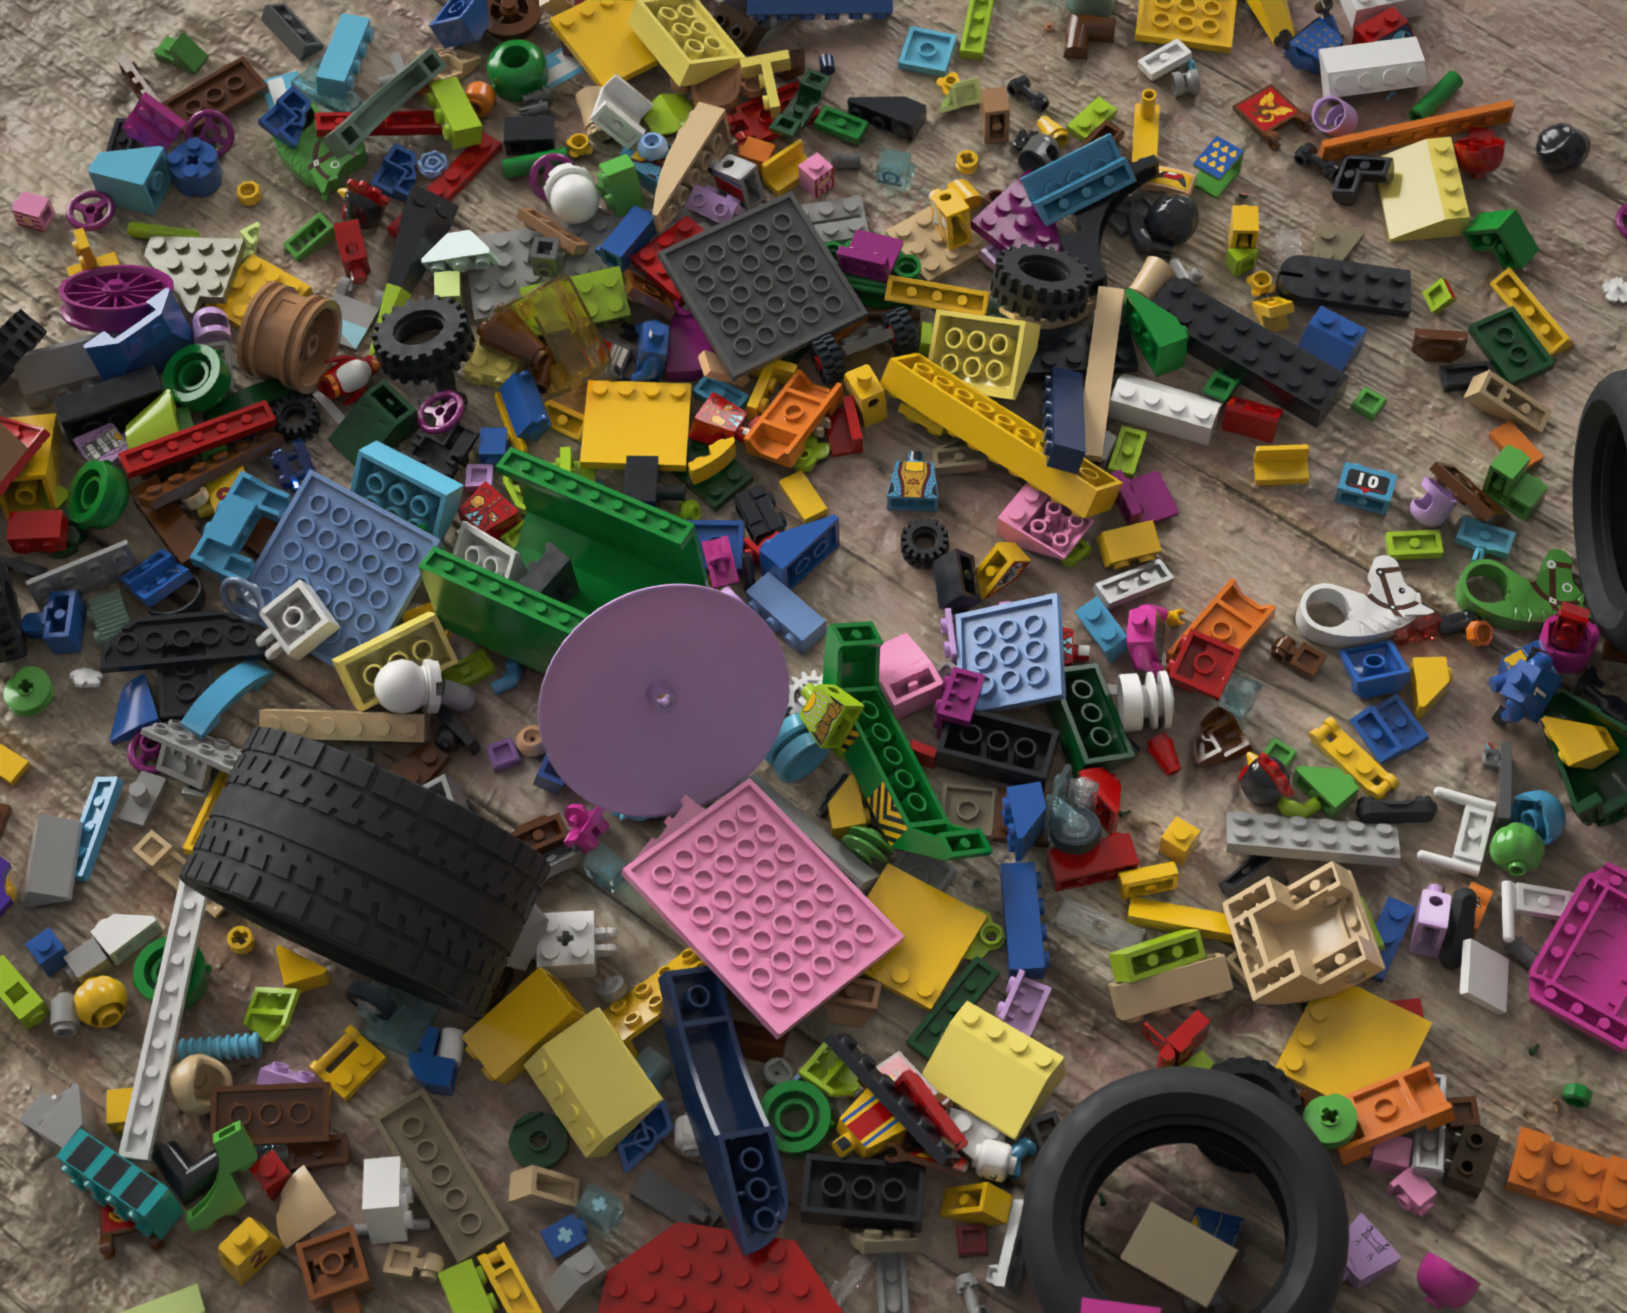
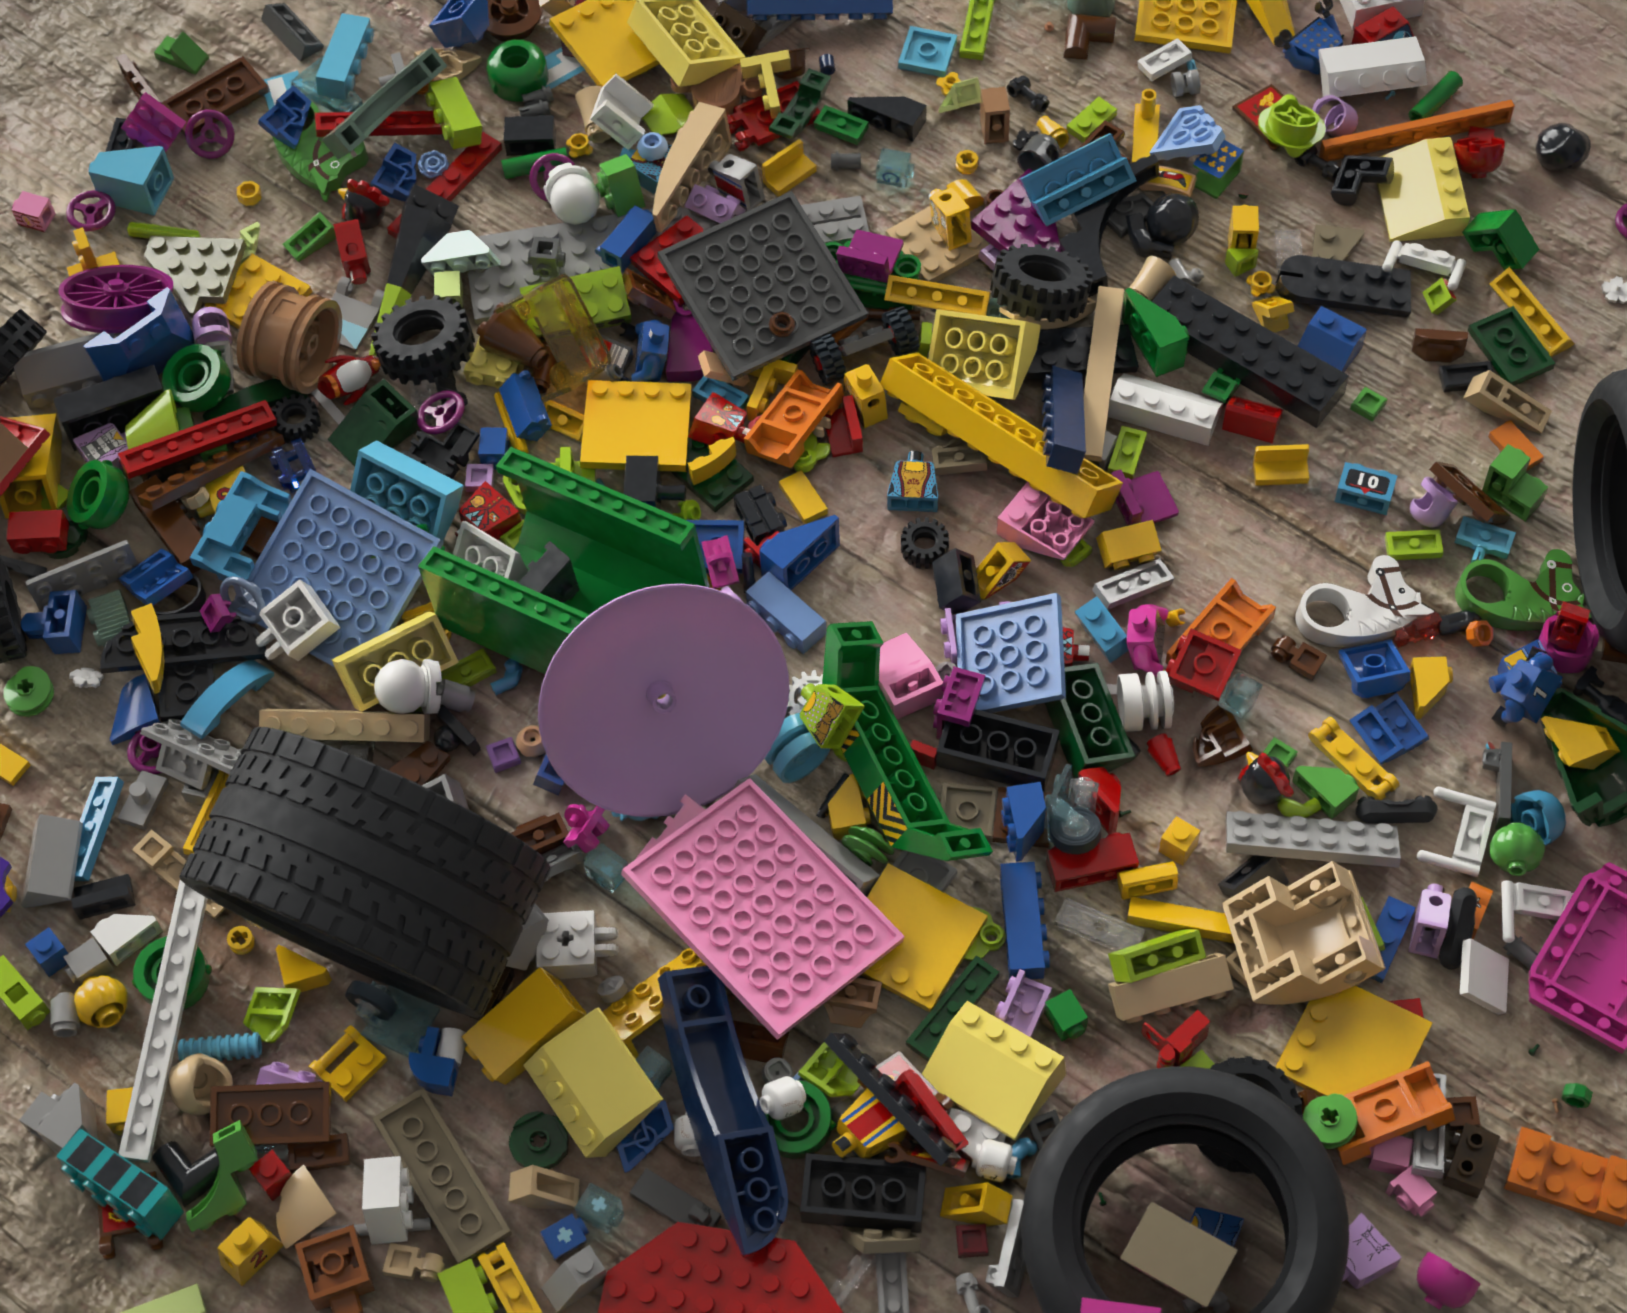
(103, 897): none -> black panel
(149, 645): none -> yellow slope
(195, 168): blue brick -> none
(216, 613): none -> magenta tile
(481, 98): orange head -> none
(537, 221): medium nougat plate -> none
(756, 152): orange brick -> none
(781, 318): none -> reddish brown plate
(782, 1098): none -> white head
(816, 175): bright pink brick -> none
(1066, 1015): none -> green brick
(1188, 135): none -> light blue plate
(1291, 125): none -> lime piece
(1426, 259): none -> white plate

